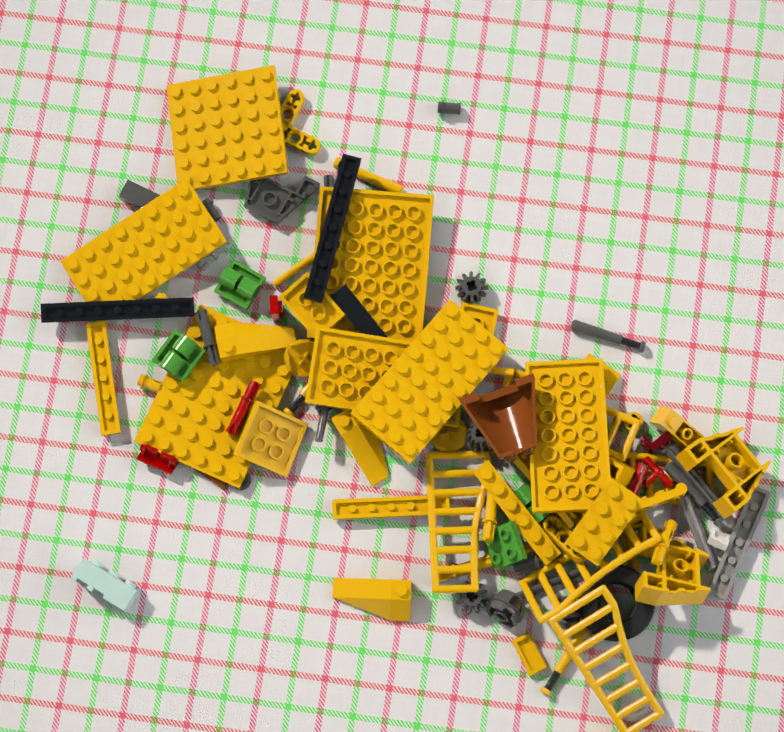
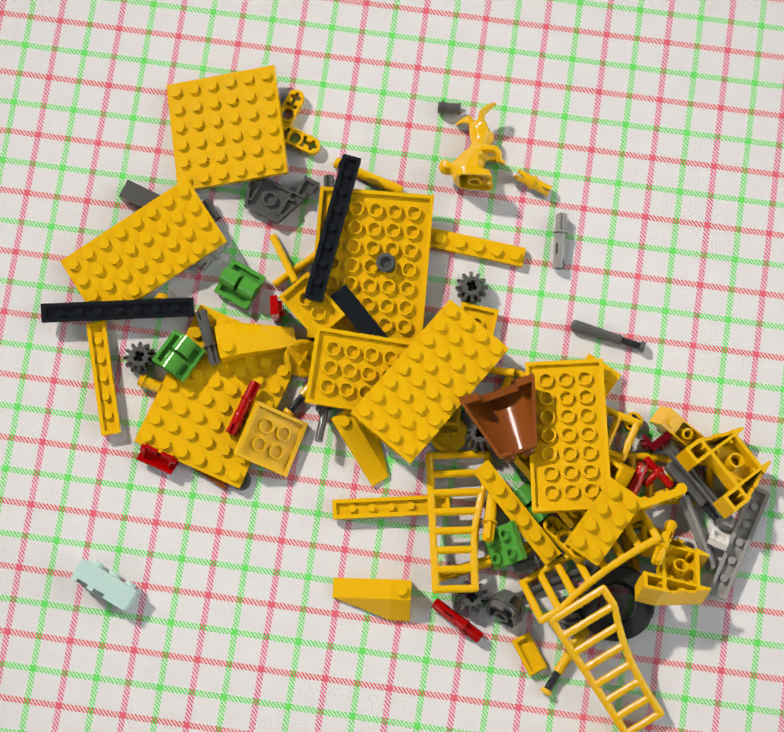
(132, 358): none -> dark grey gear
(283, 257): none -> yellow piece
(385, 262): none -> dark grey tile
(457, 620): none -> red axle
(468, 167): none -> yellow animal
(477, 247): none -> yellow plate
(532, 182): none -> yellow pin
(559, 241): none -> light grey axle

